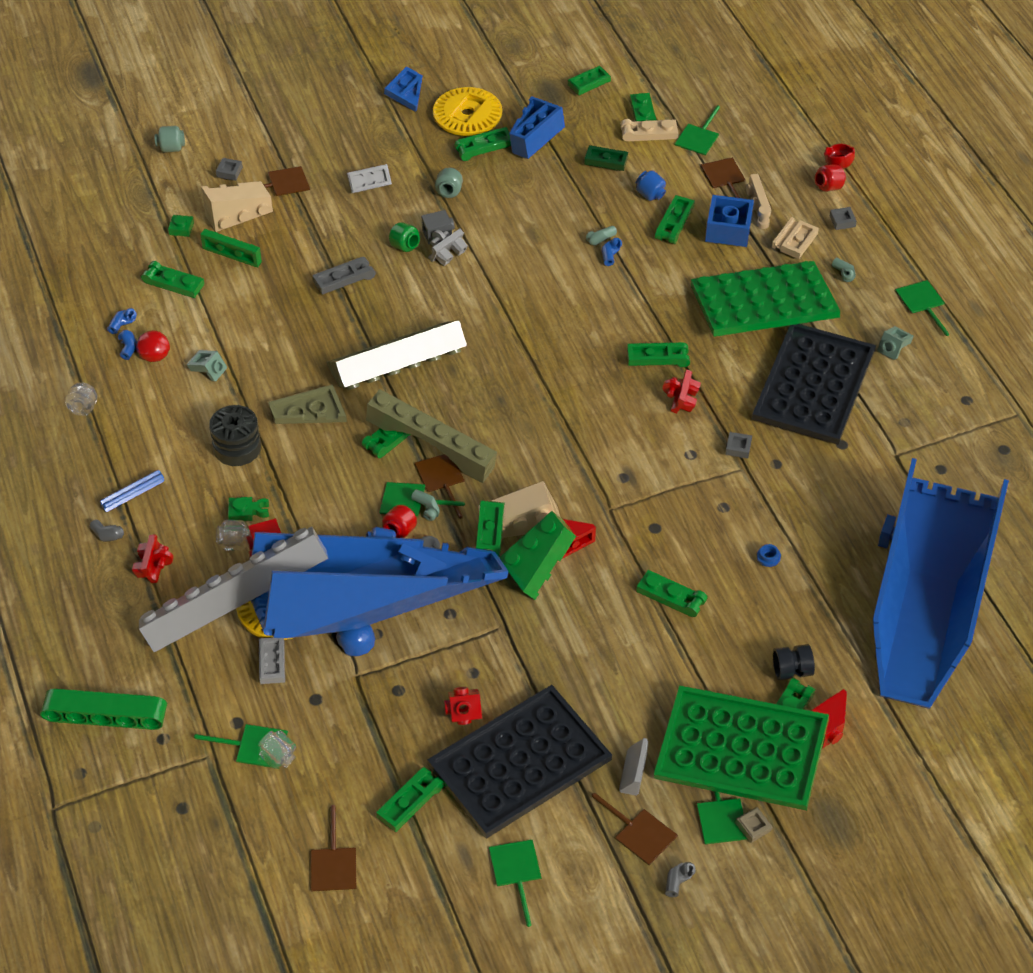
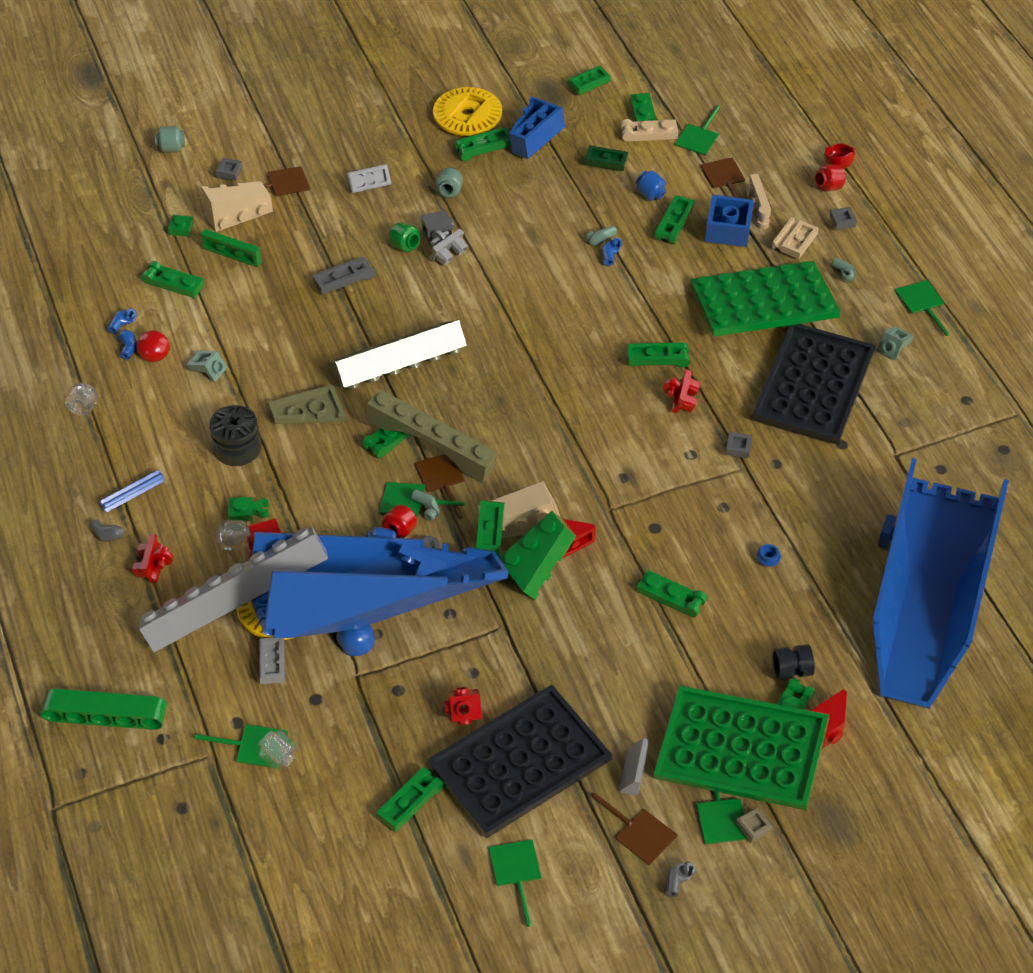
(333, 867): reddish brown piece -> none
(405, 88): blue wing -> none

